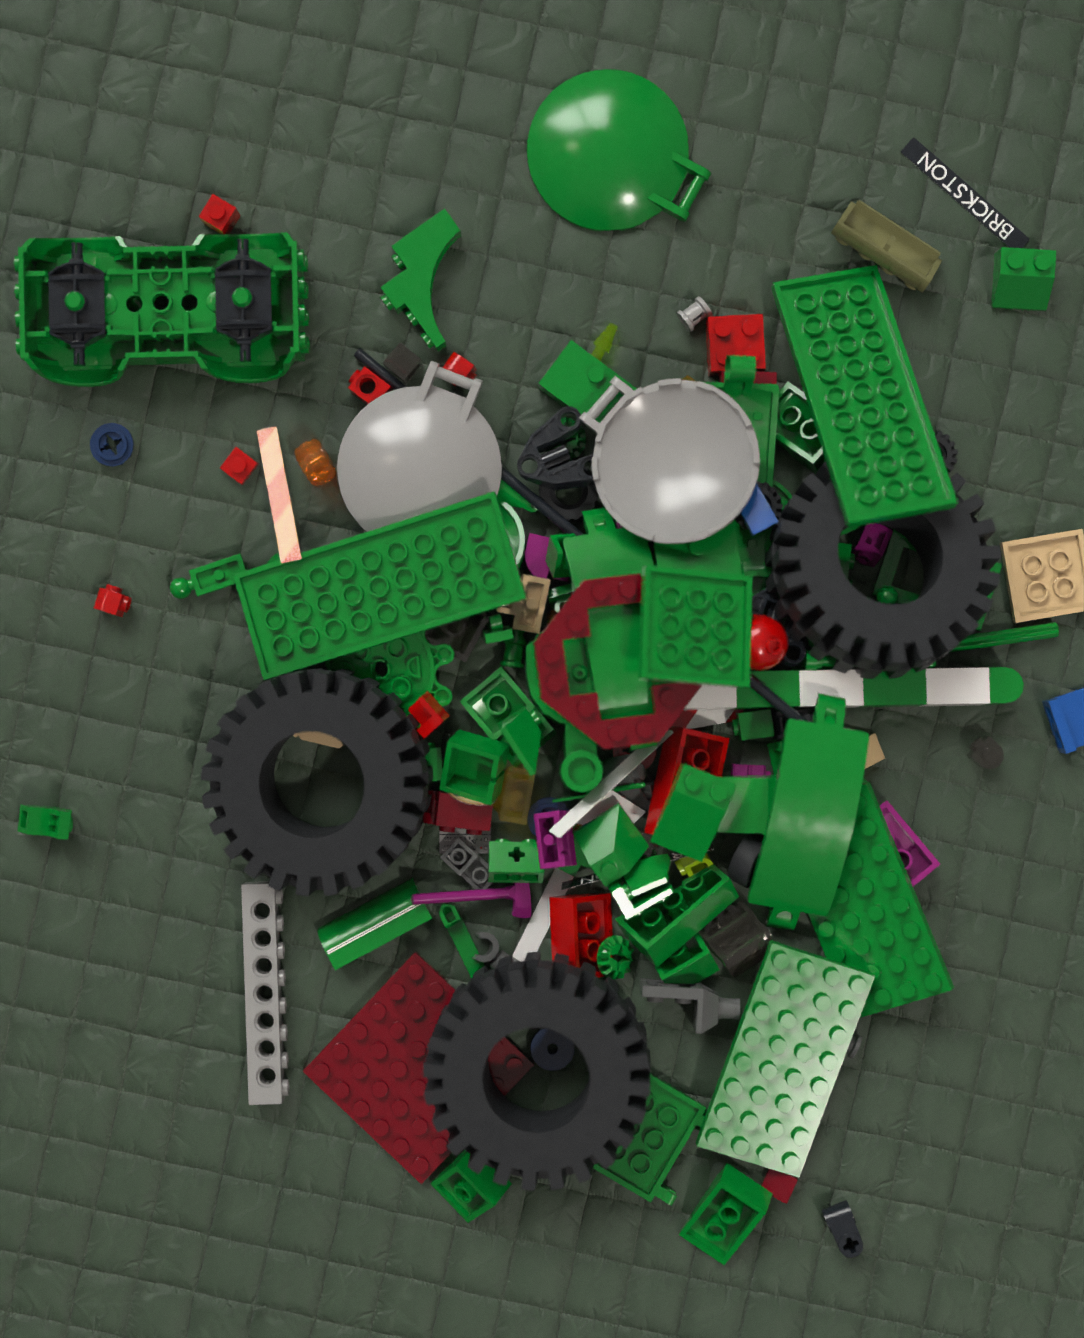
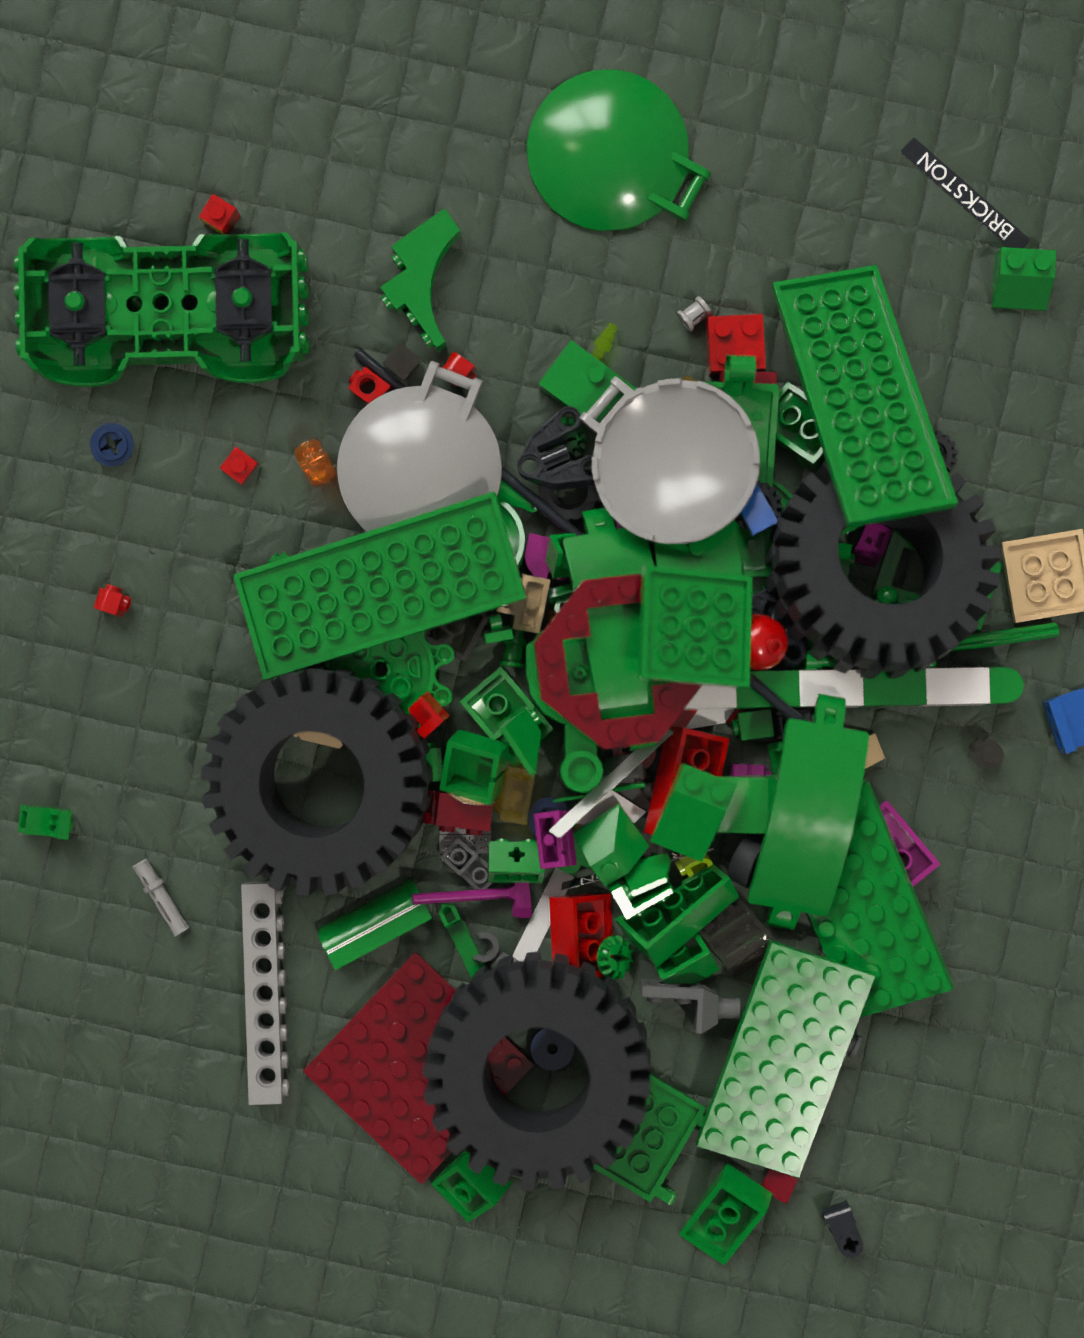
(160, 896): none -> light grey pin
(209, 577): green plate -> none
(278, 495): clear orange sticker -> none
(887, 245): olive container -> none

